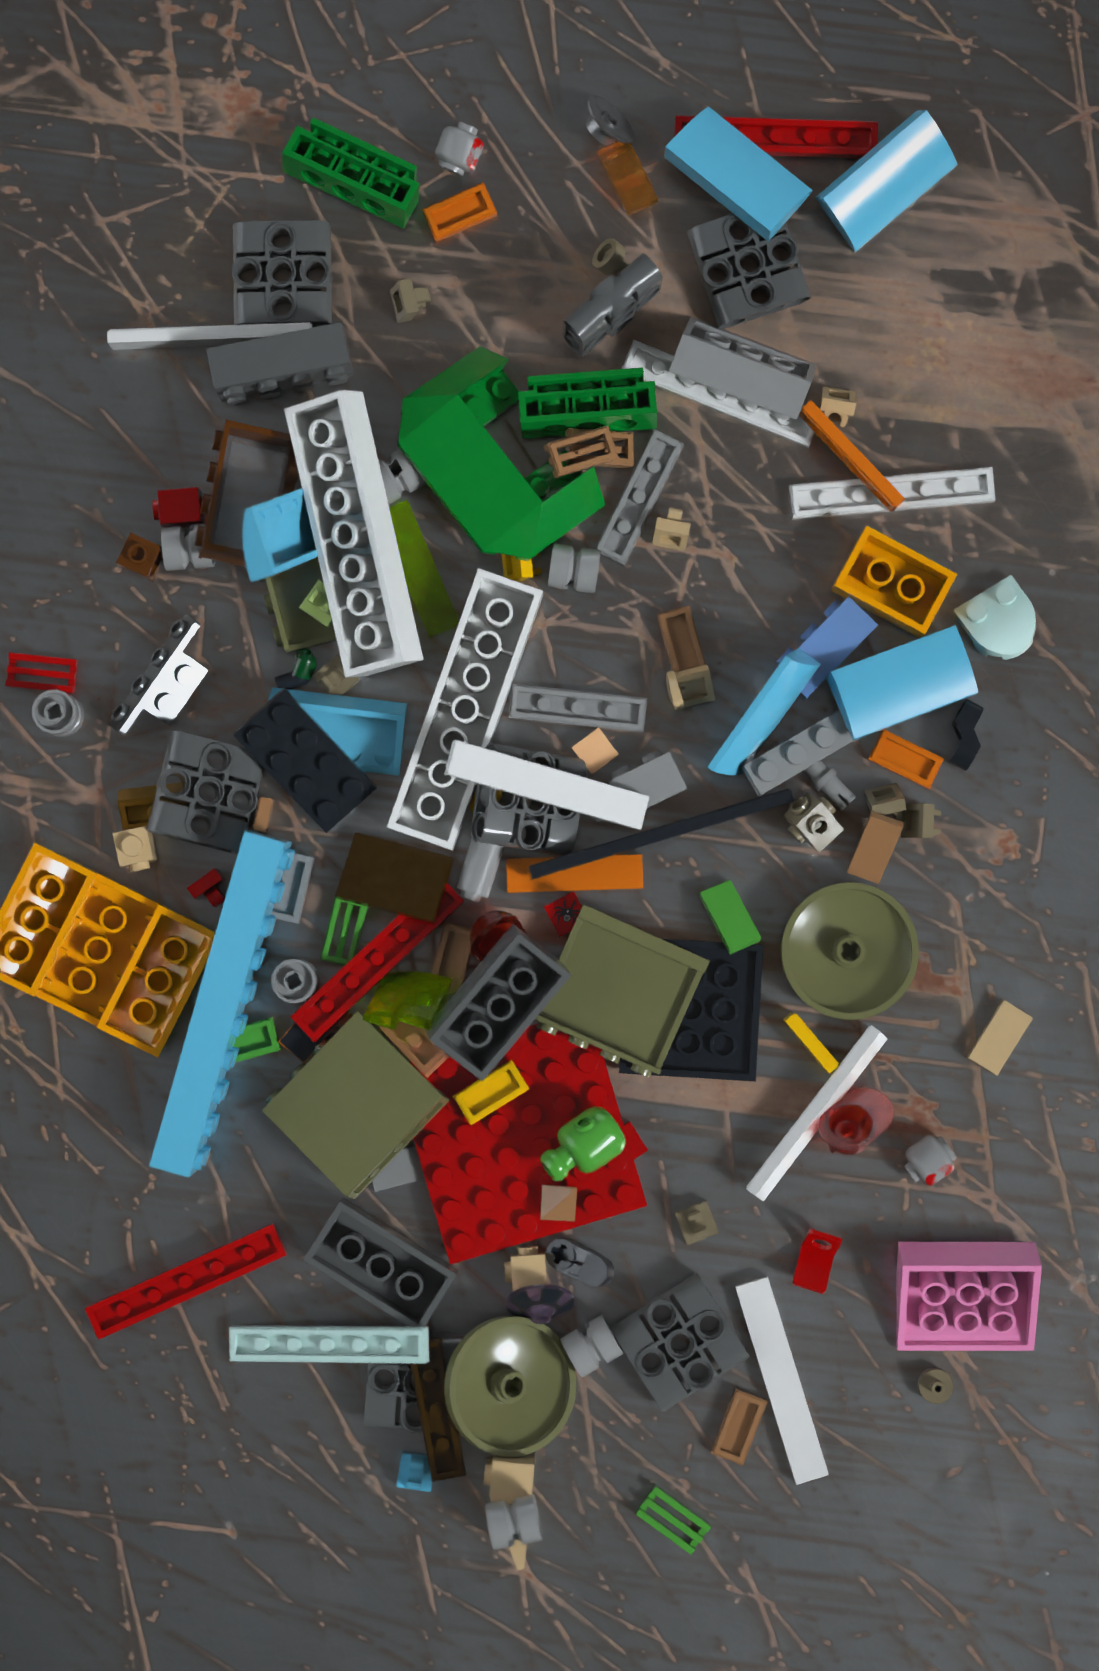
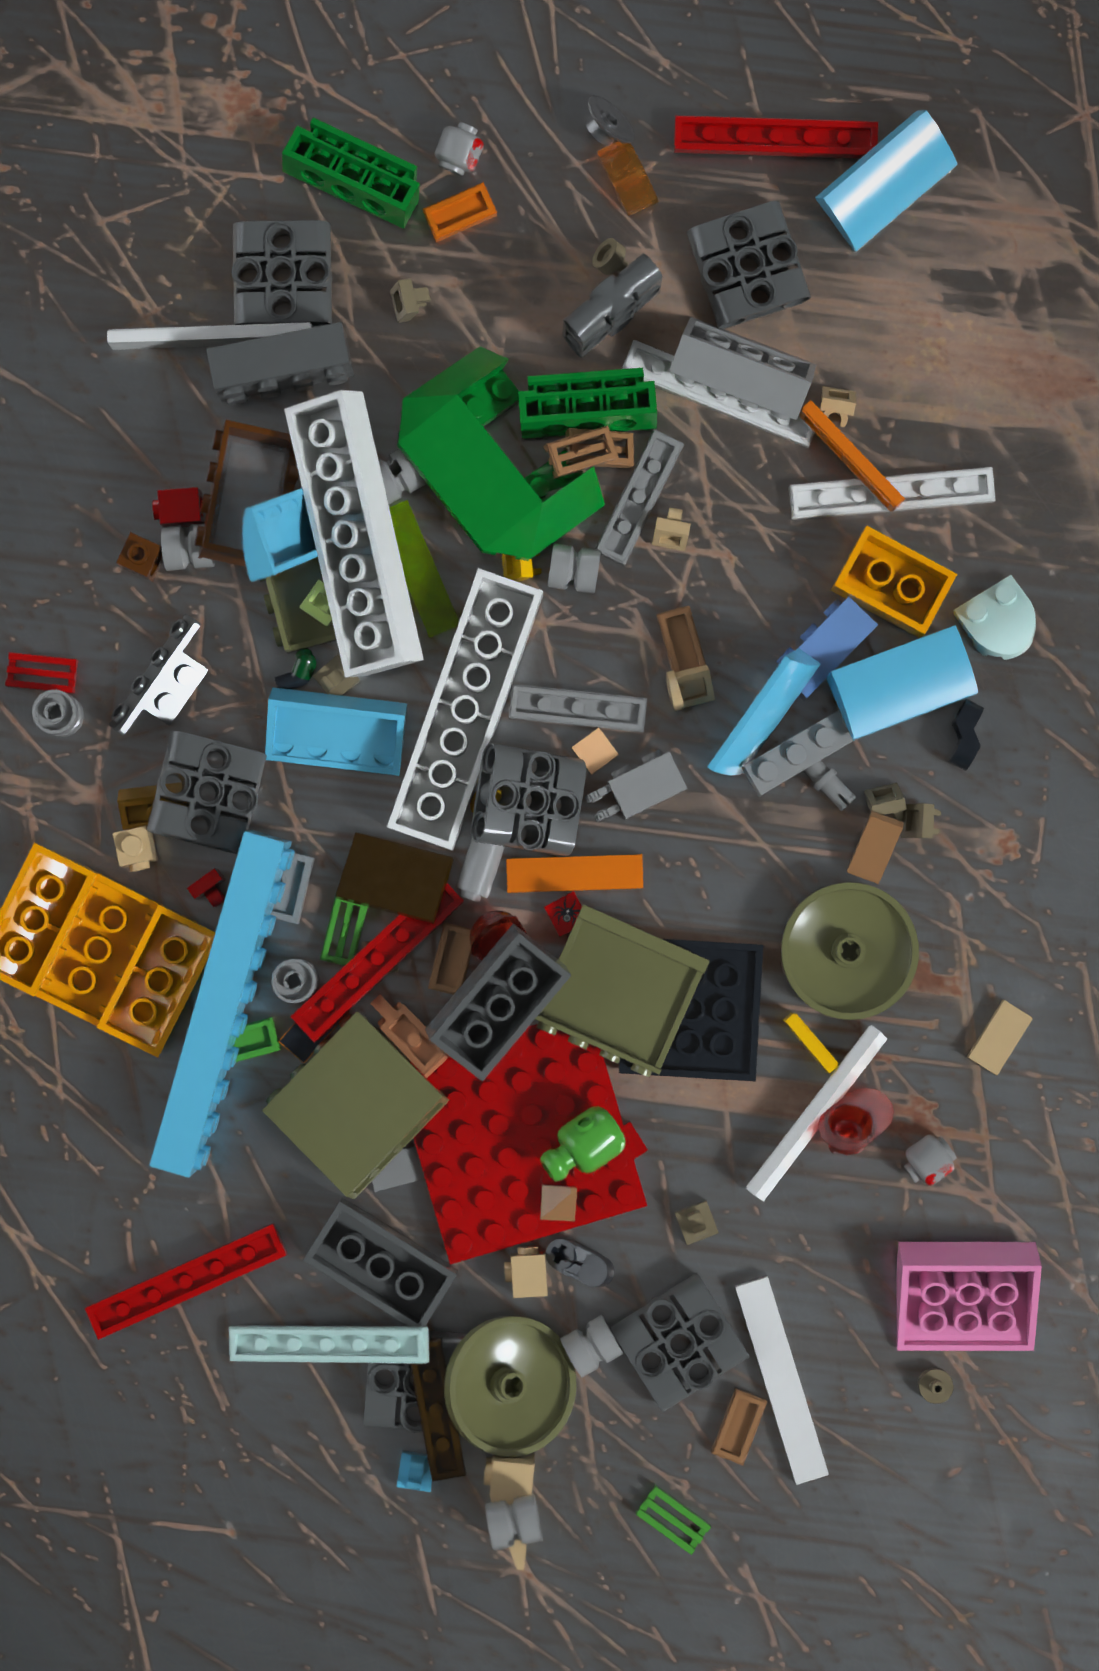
(263, 814): medium nougat tile -> none
(304, 760): black plate -> none
(409, 999): clear neon green slope -> none
(491, 1093): yellow tile -> none
(540, 1302): dish -> none
(546, 785): white tile -> none
(660, 834): black tile -> none
(730, 917): bright green tile -> none
(737, 172): medium azure slope -> none
(813, 821): dark tan brick -> none
(815, 1261): red bracket -> none
(905, 759): orange tile -> none

